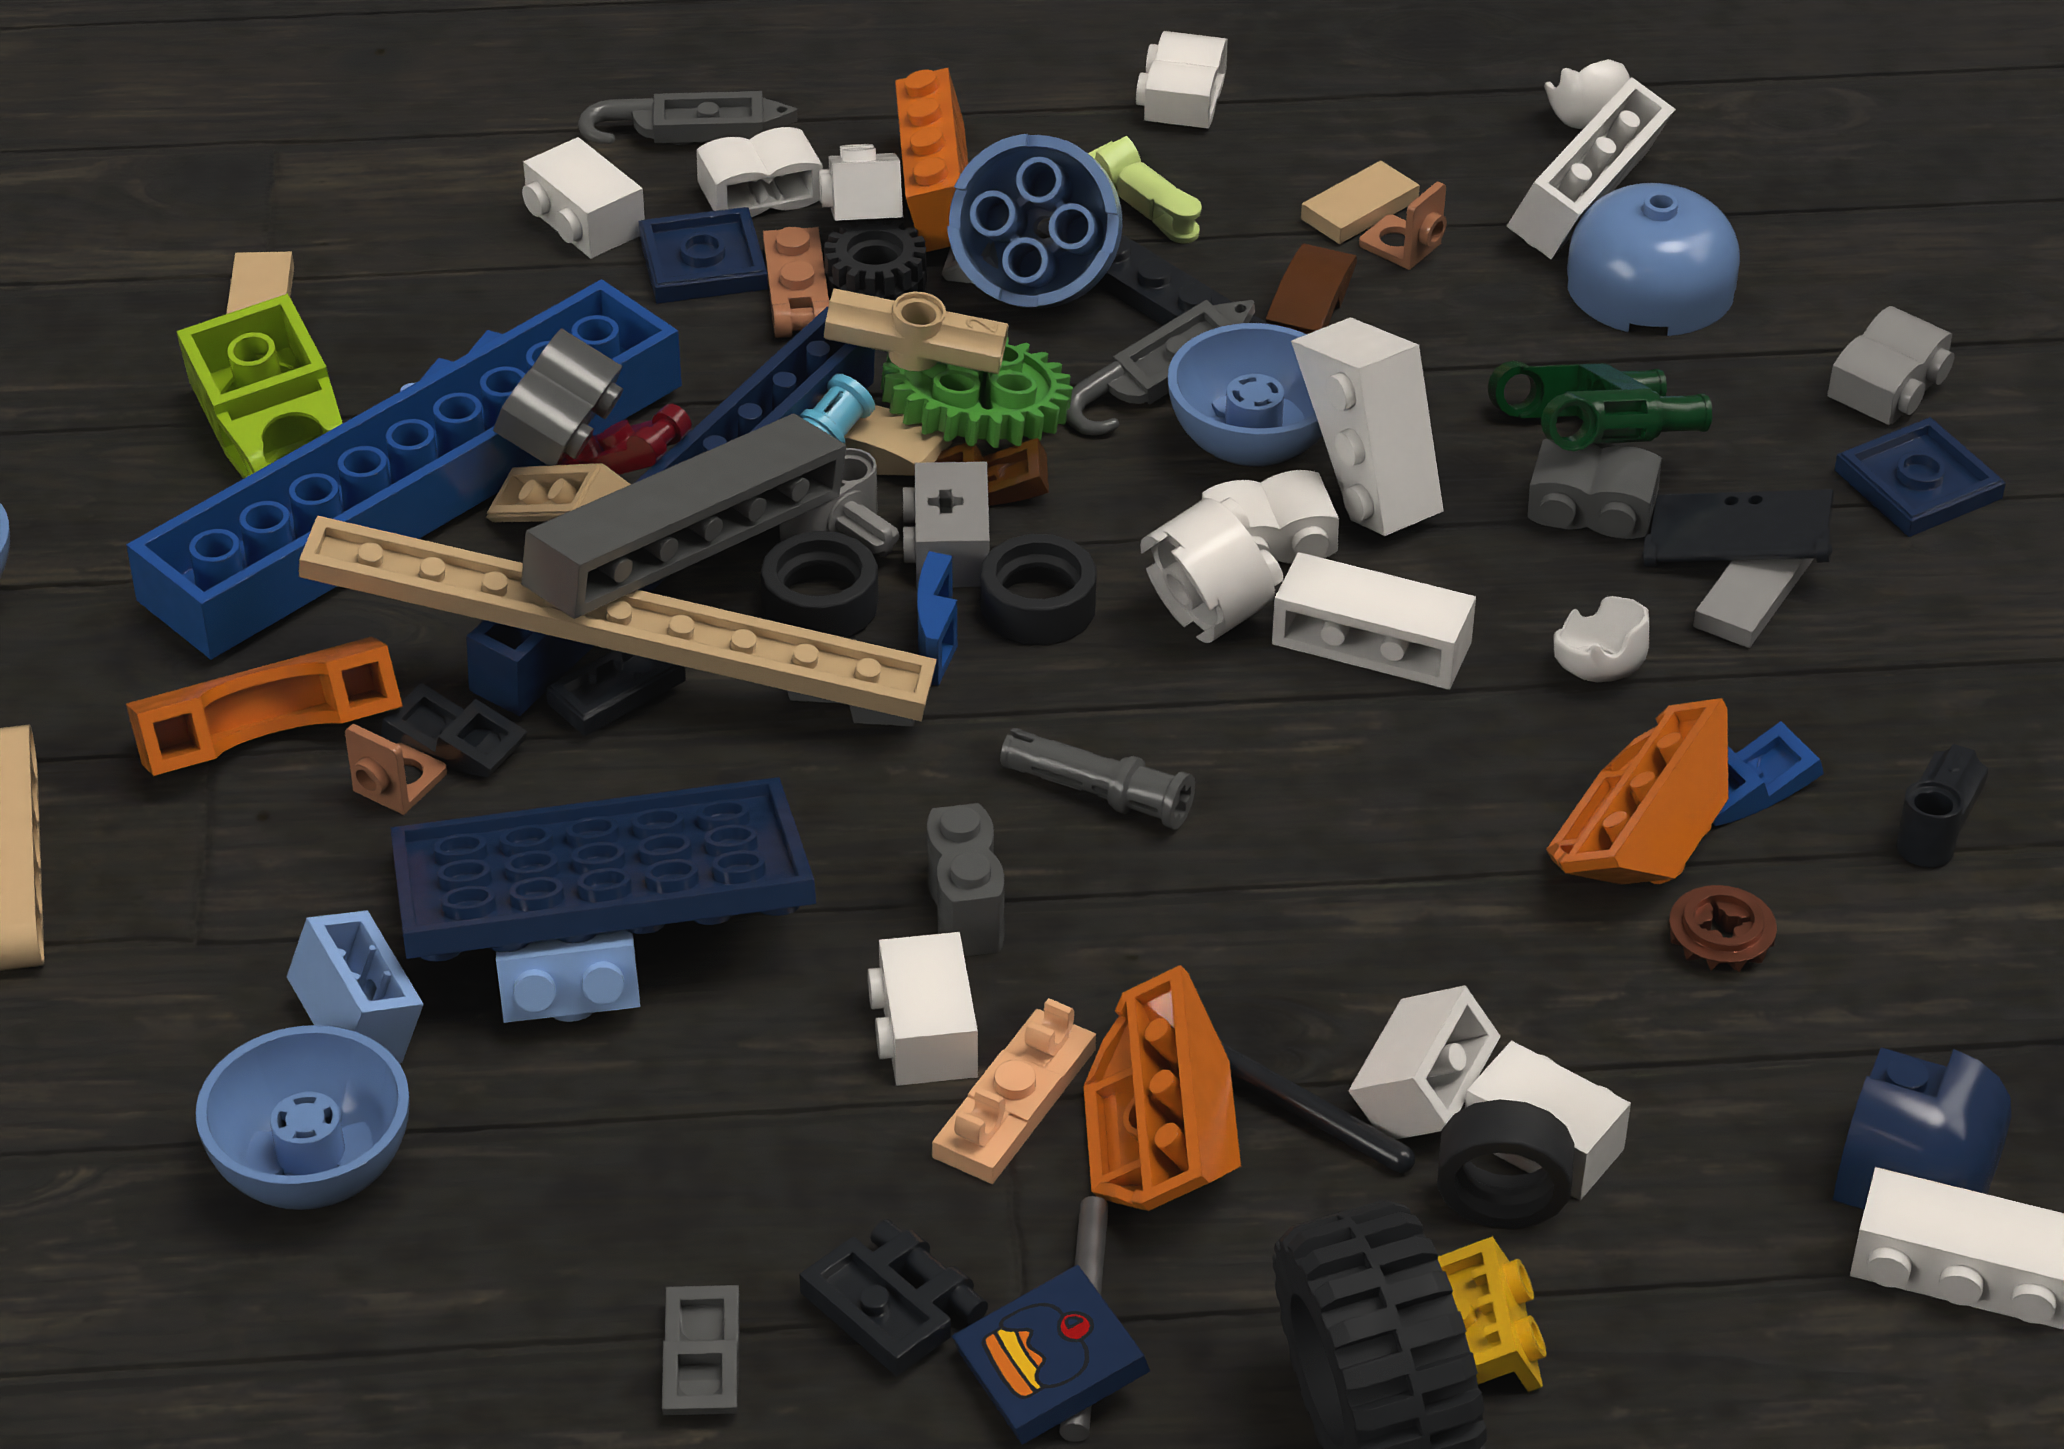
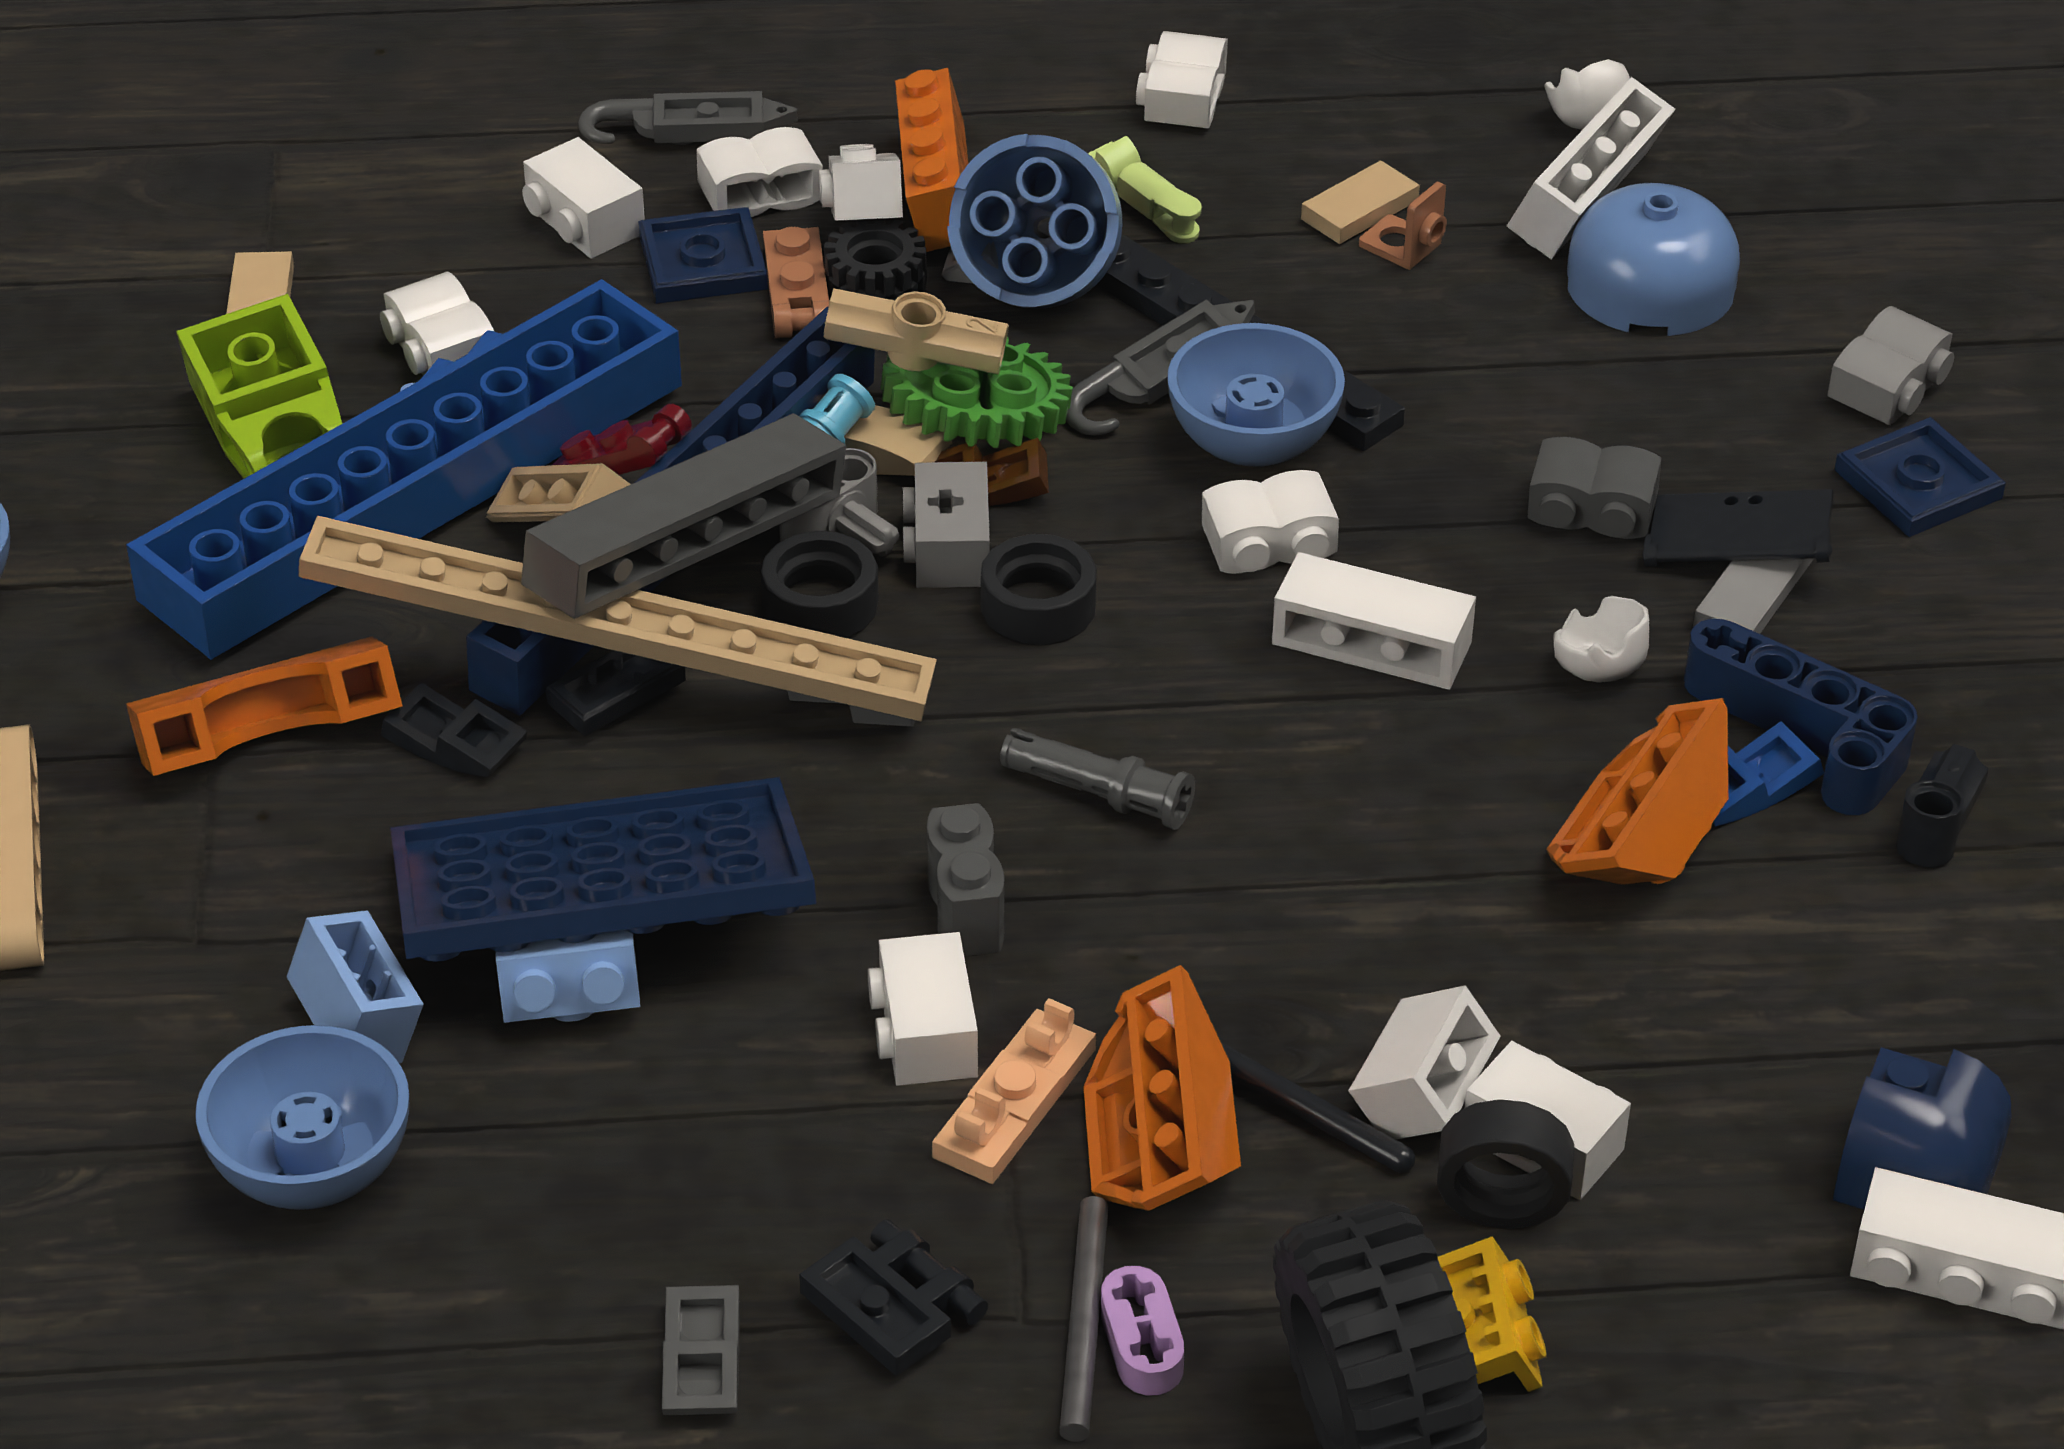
(380, 771): nougat bracket -> none
(432, 321): none -> white brick
(559, 399): dark grey brick -> none
(937, 613): blue slope -> none
(1050, 1354): dark blue tile -> none
(1155, 1327): none -> lavender beam
(1211, 567): white brick -> none
(1311, 288): reddish brown slope -> none
(1373, 422): white wedge -> none
(1609, 401): dark green connector -> none
(1736, 912): copper gear -> none
(1835, 714): none -> dark blue beam

